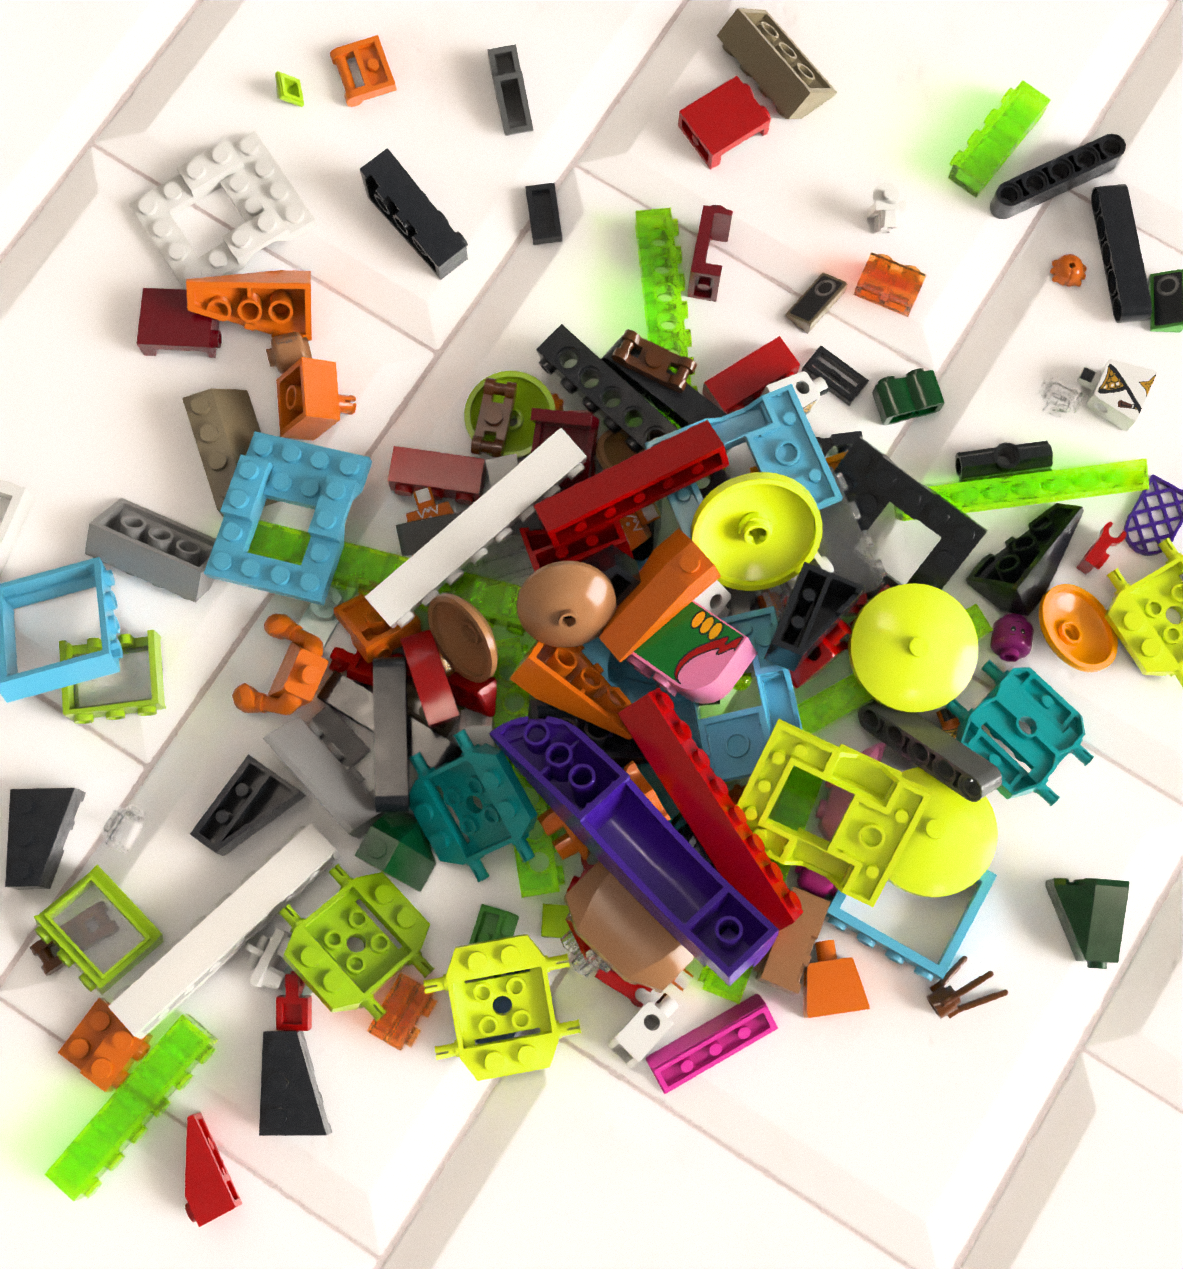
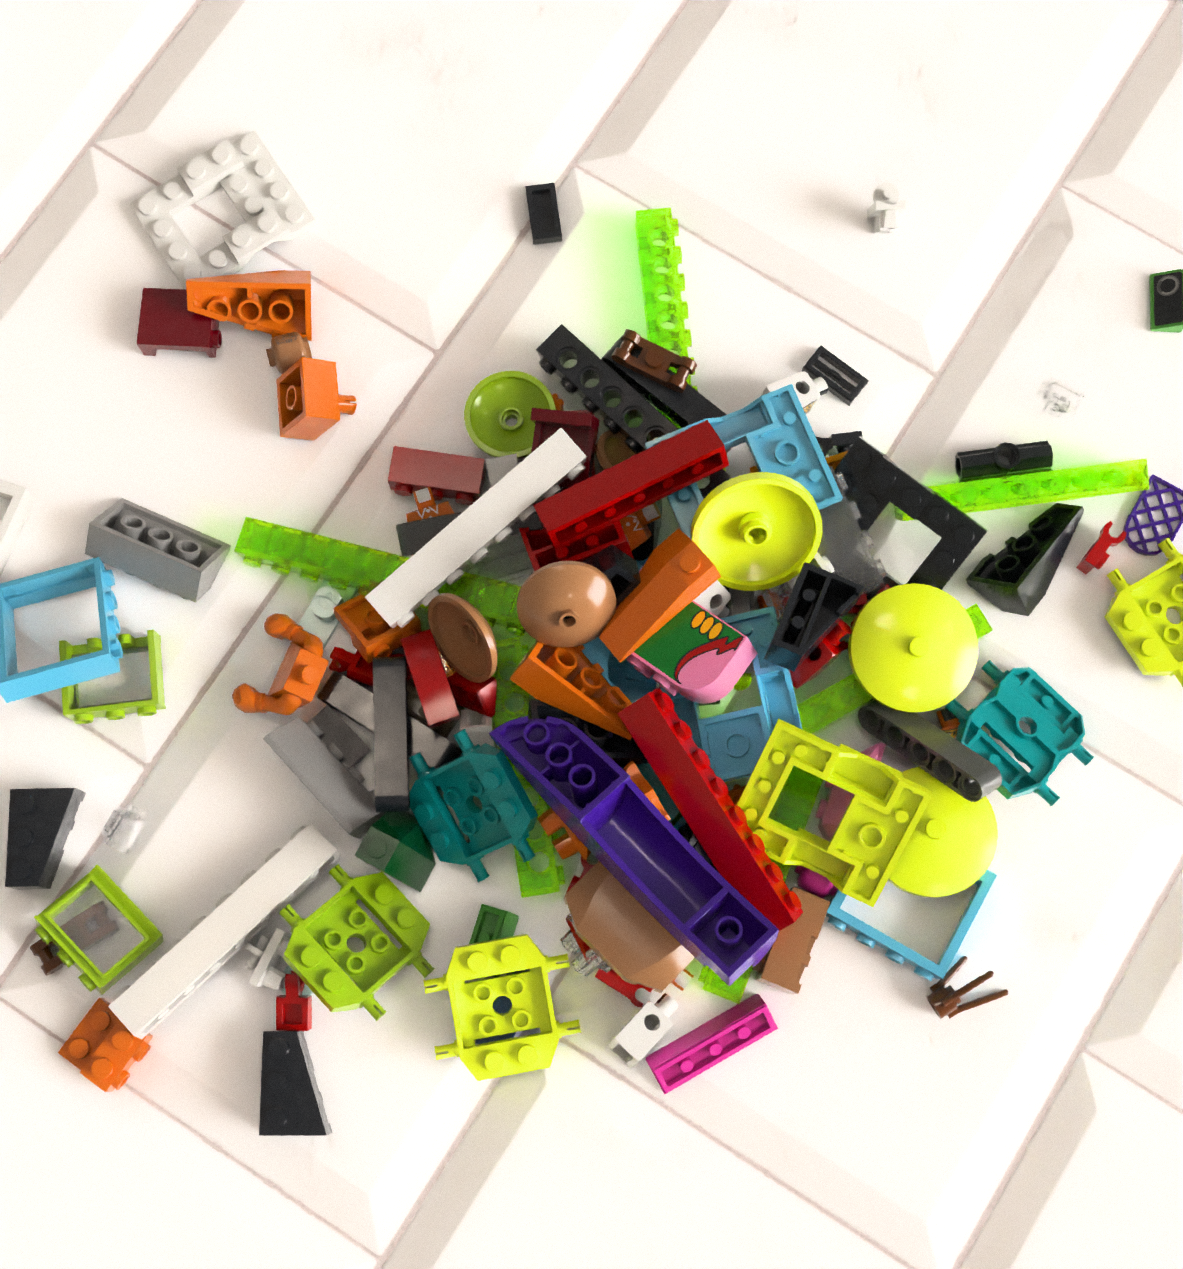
(131, 1107): clear neon green brick -> none
(207, 1180): red slope -> none
(223, 430): dark tan slope -> none
(245, 806): black wedge -> none
(289, 89): lime slope -> none
(297, 476): medium azure piece -> none
(372, 67): orange plate -> none
(405, 1008): clear orange brick -> none
(413, 214): black wedge -> none
(494, 418): reddish brown plate -> none
(510, 90): dark grey slope -> none
(554, 920): lime slope -> none
(704, 276): dark red panel -> none
(723, 120): red panel -> none
(748, 377): red brick -> none
(775, 63): dark tan slope -> none
(816, 301): slope -> none
(832, 984): orange torso -> none
(890, 283): clear orange hinge -> none
(907, 396): dark green brick -> none
(998, 138): clear neon green brick -> none
(1012, 637): magenta head -> none
(1065, 274): orange animal -> none
(1066, 167): black beam -> none
(1077, 628): light orange dish -> none
(1091, 917): dark green slope -> none
(1117, 391): white torso -> none
(1121, 253): black beam -> none

